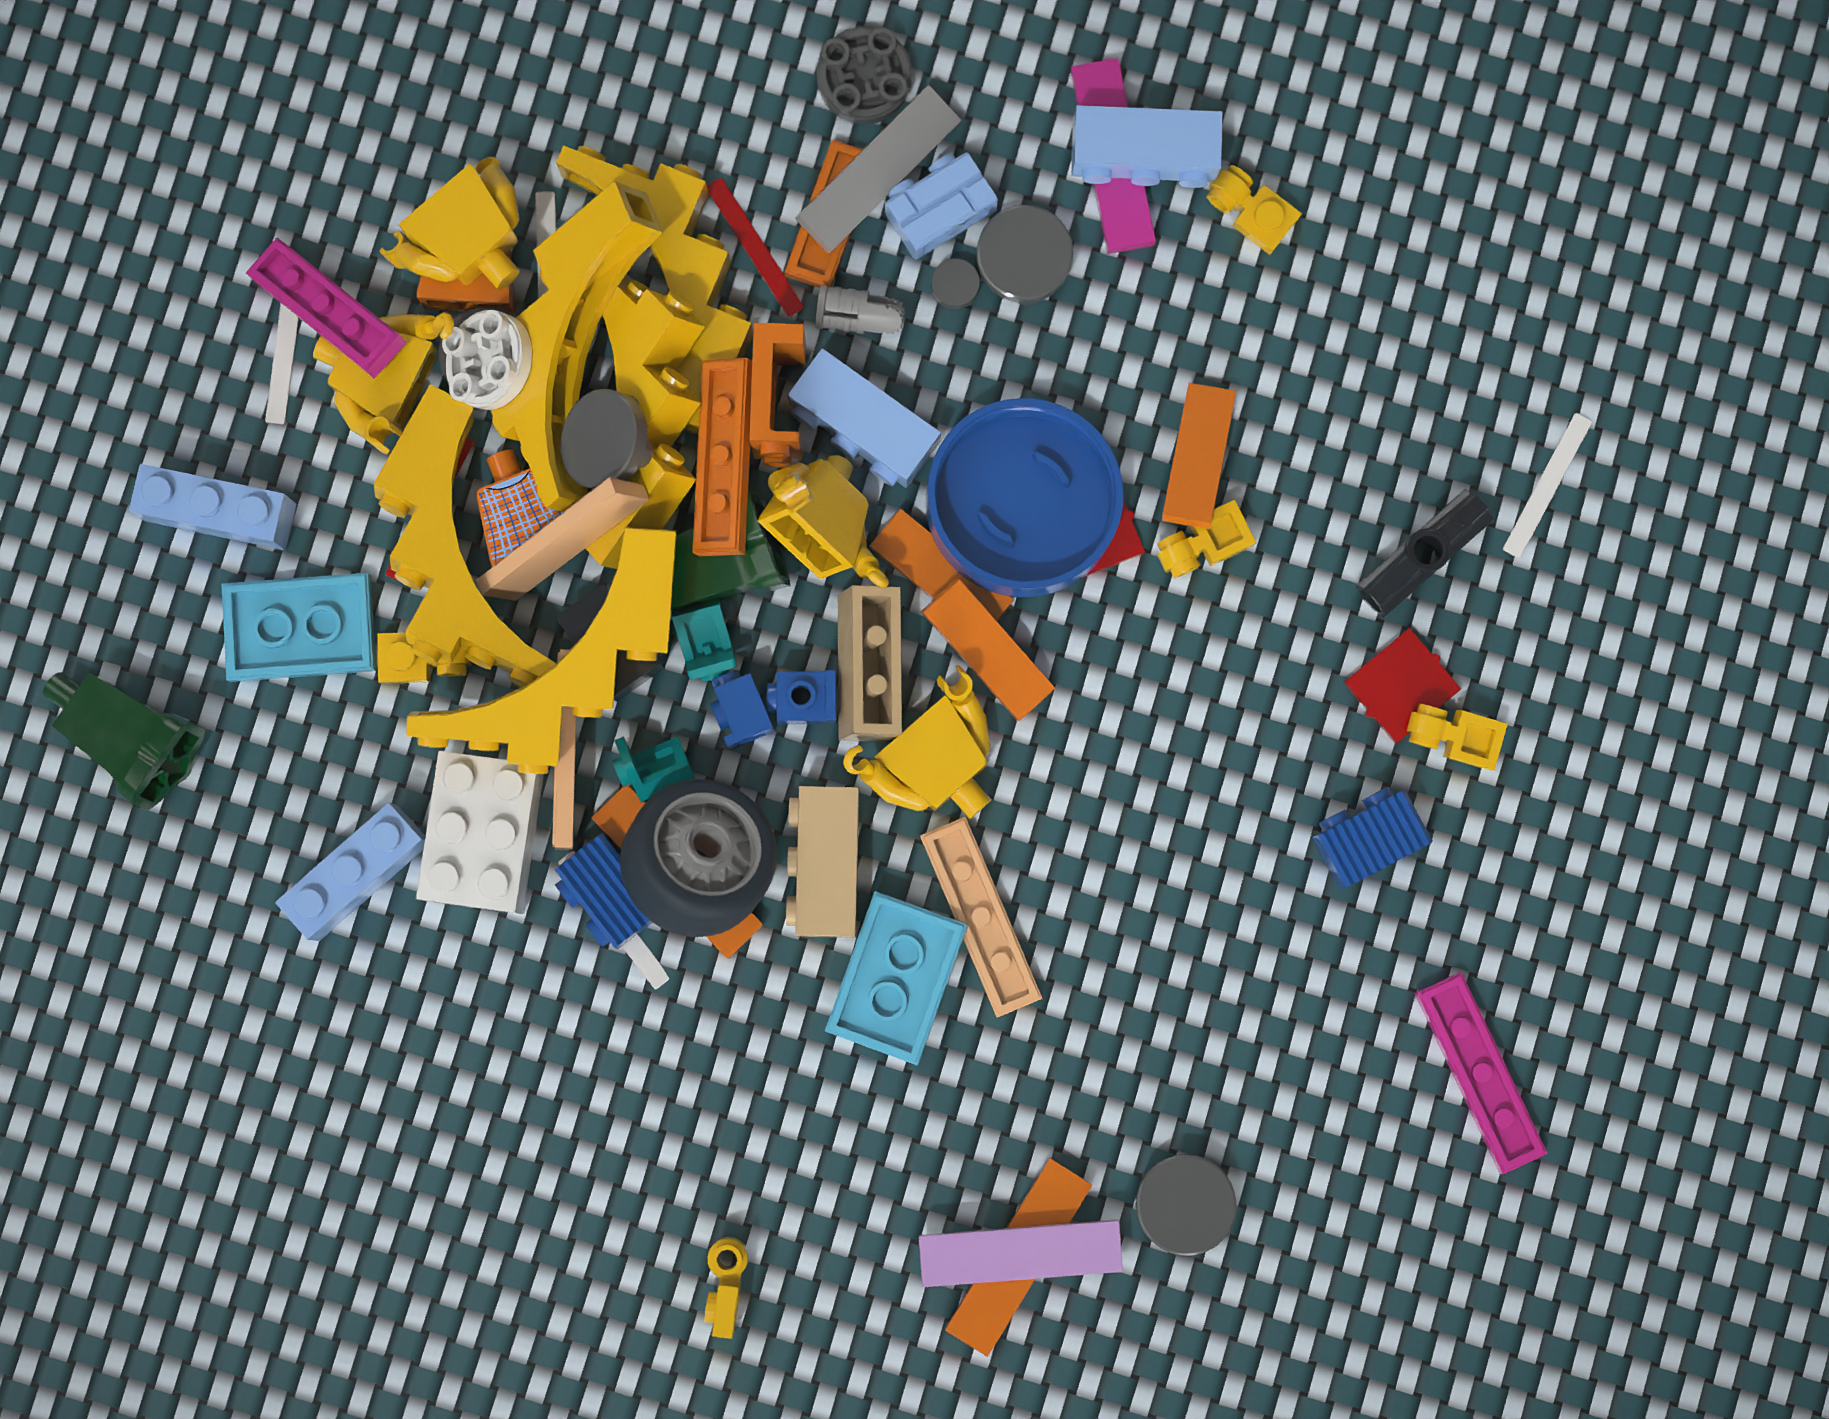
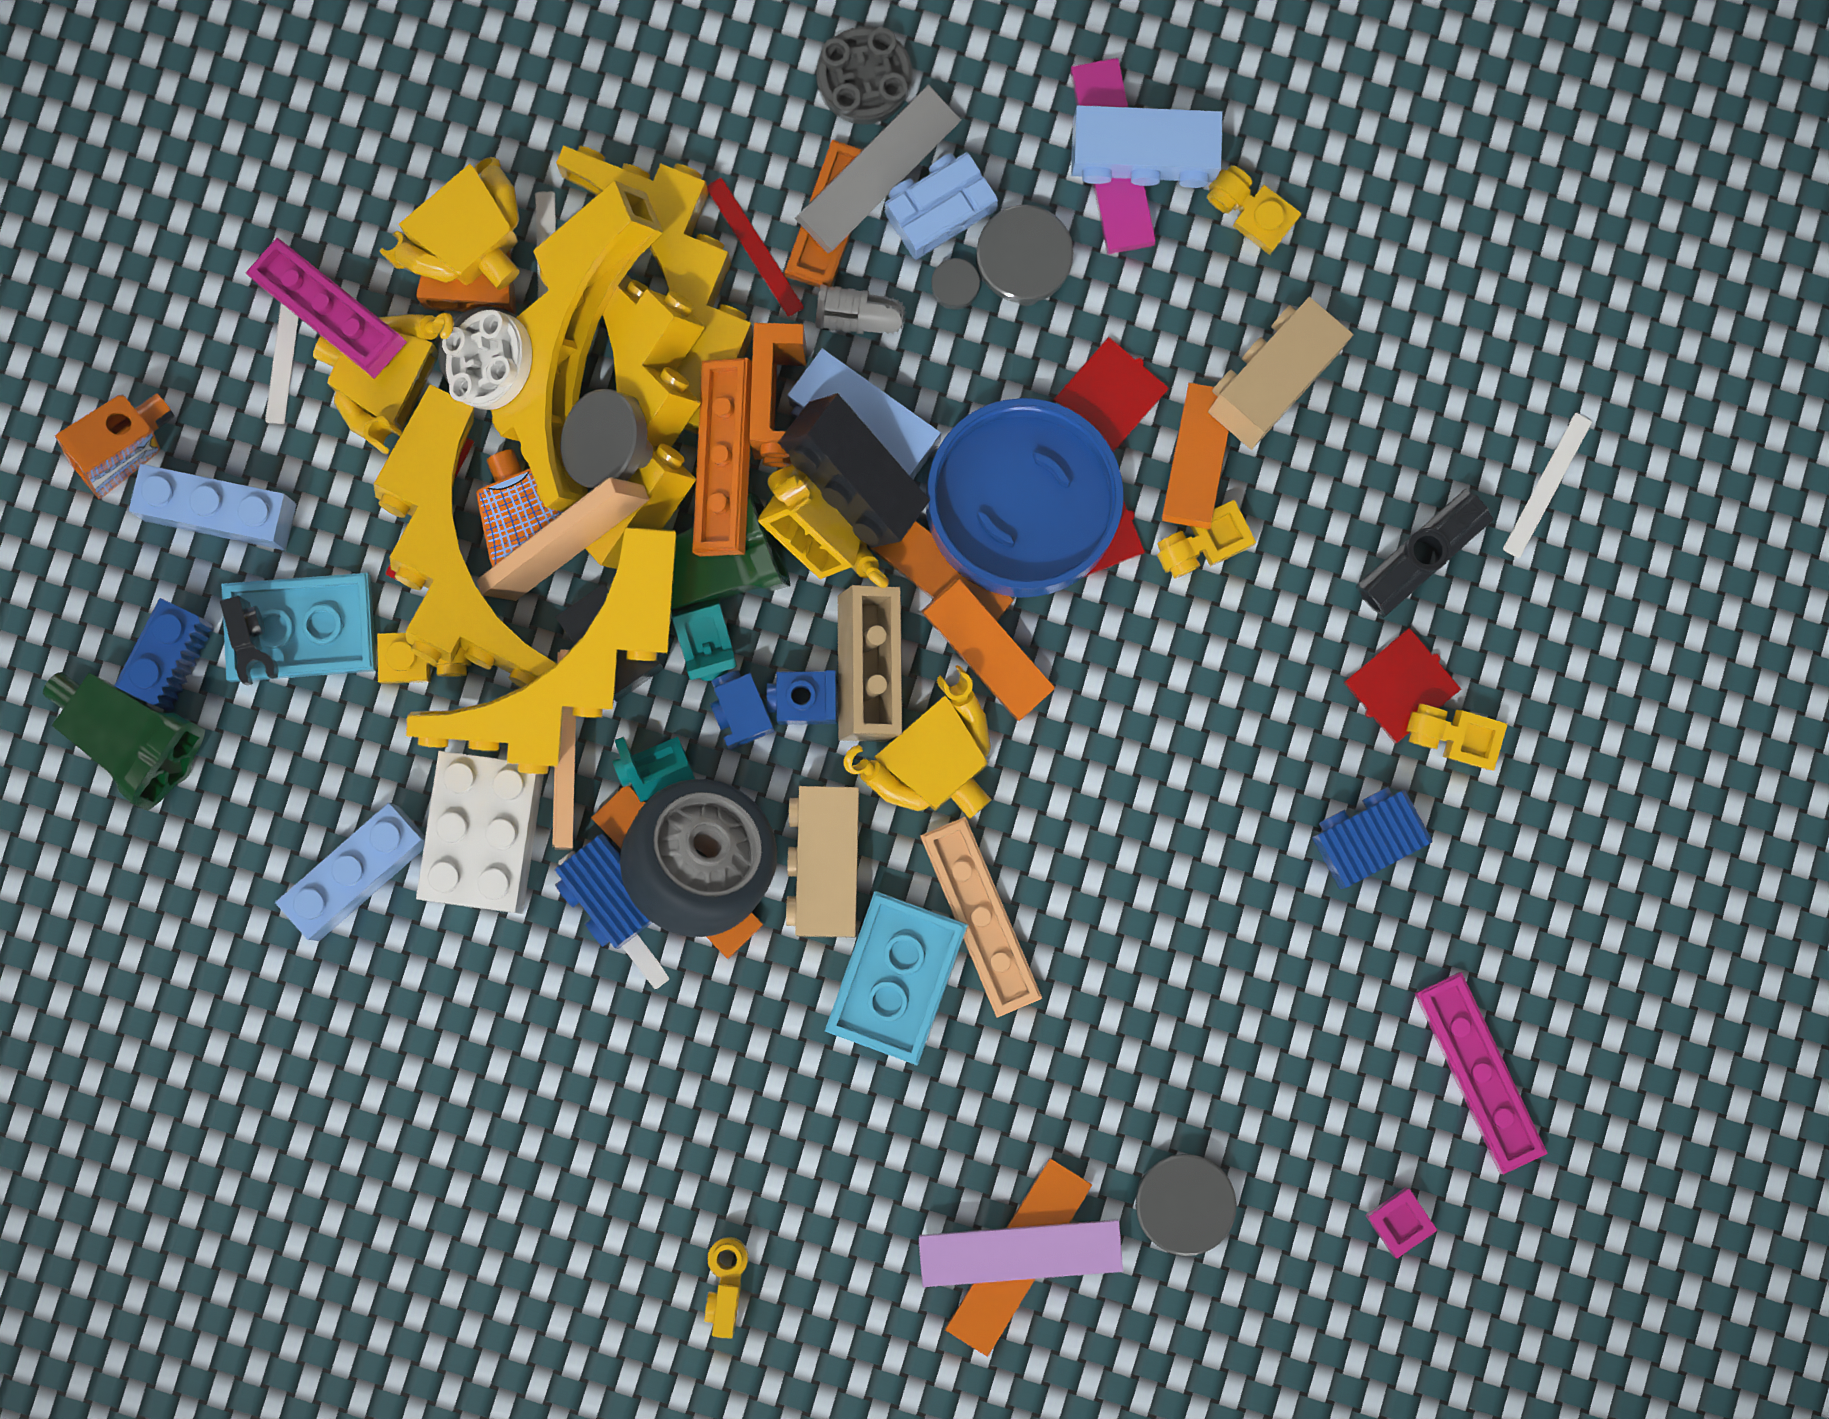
(113, 441): none -> orange torso
(164, 655): none -> blue brick
(244, 628): none -> black plate
(854, 471): none -> black brick
(1112, 392): none -> red piece
(1278, 371): none -> tan brick
(1401, 1222): none -> dark pink plate

